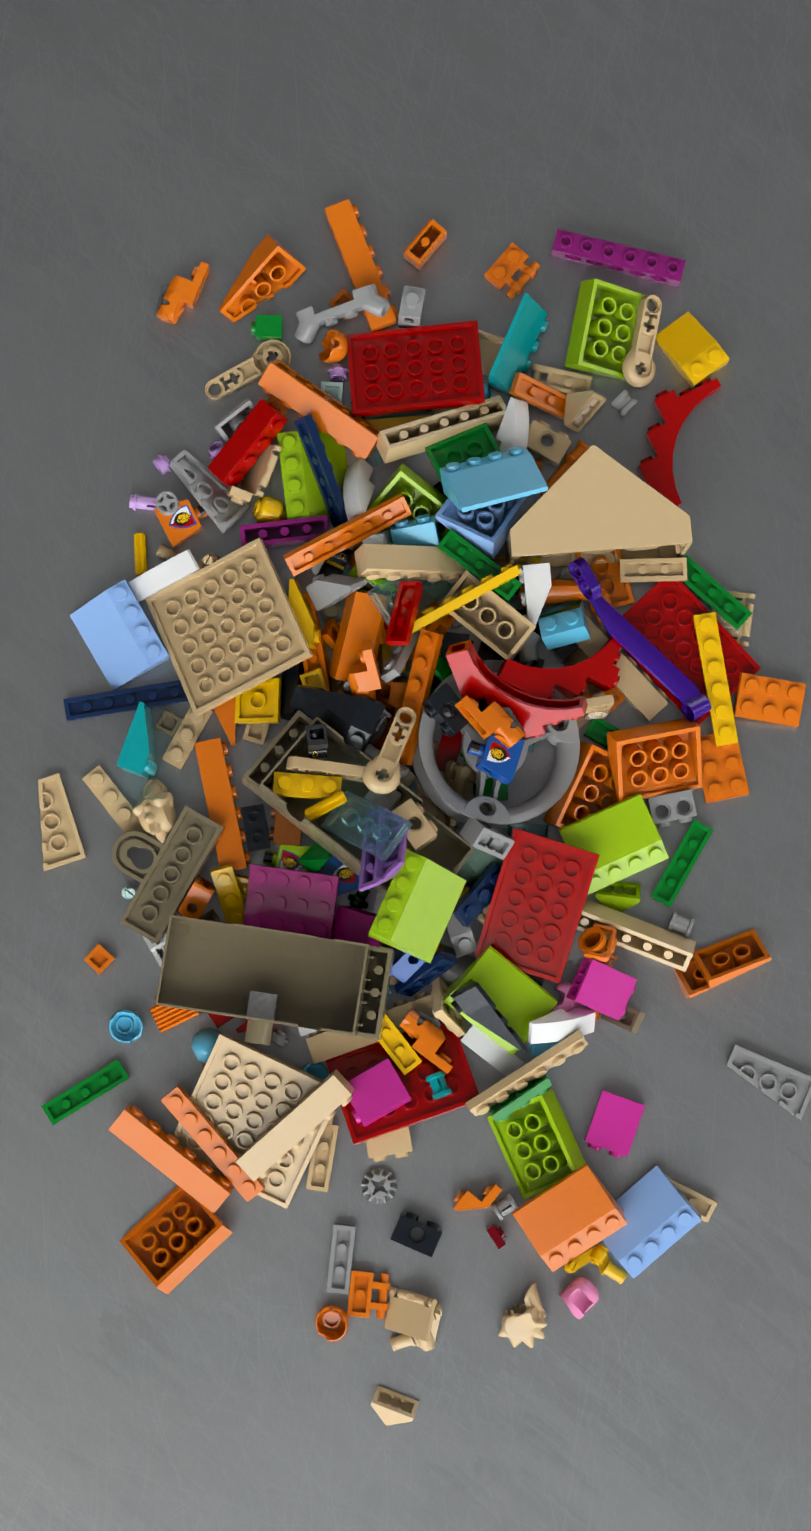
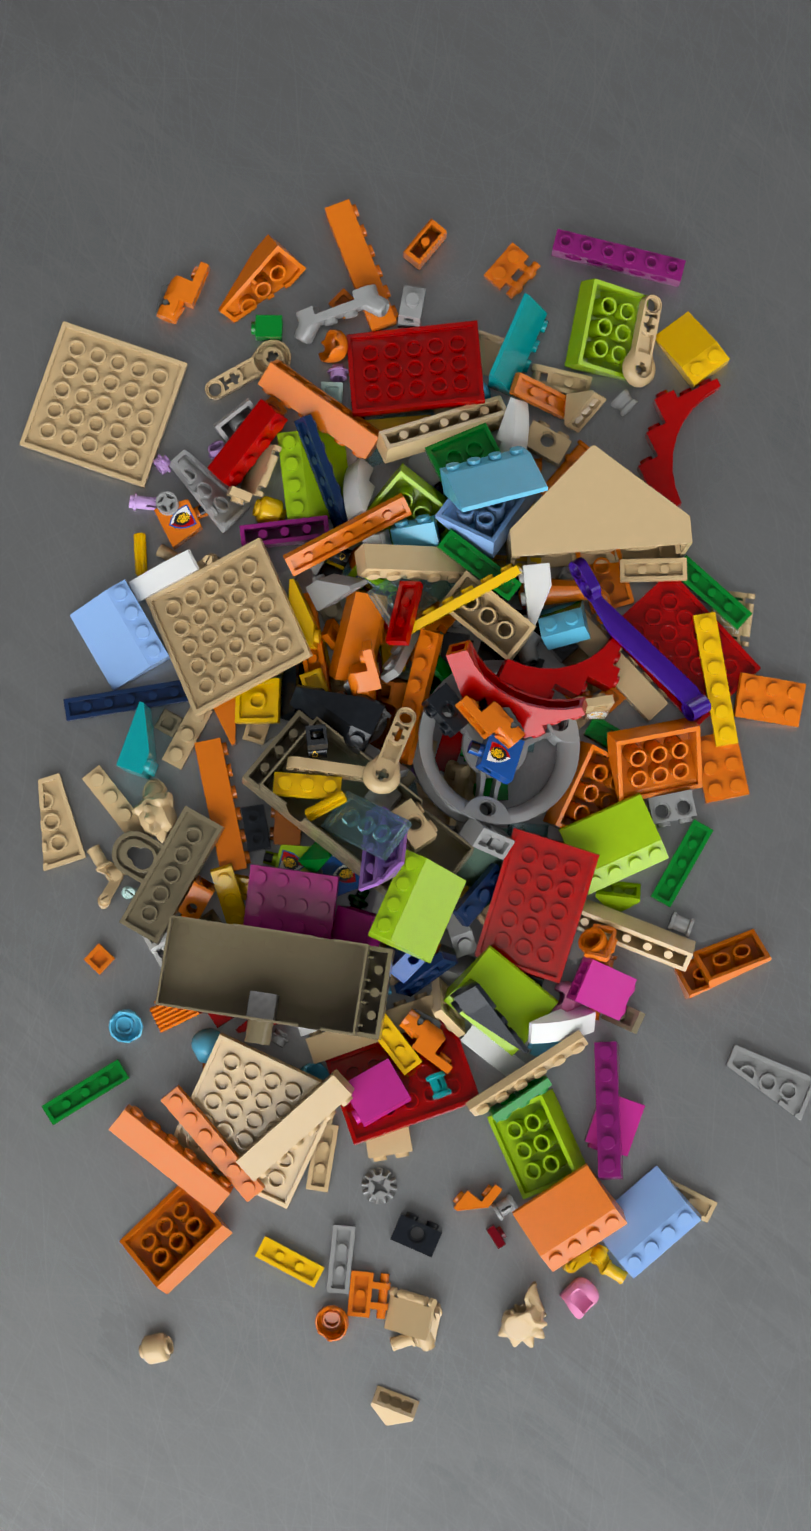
(103, 404): none -> tan plate
(111, 873): none -> tan pin
(156, 1348): none -> tan head
(289, 1261): none -> yellow plate
(608, 1111): none -> magenta arch

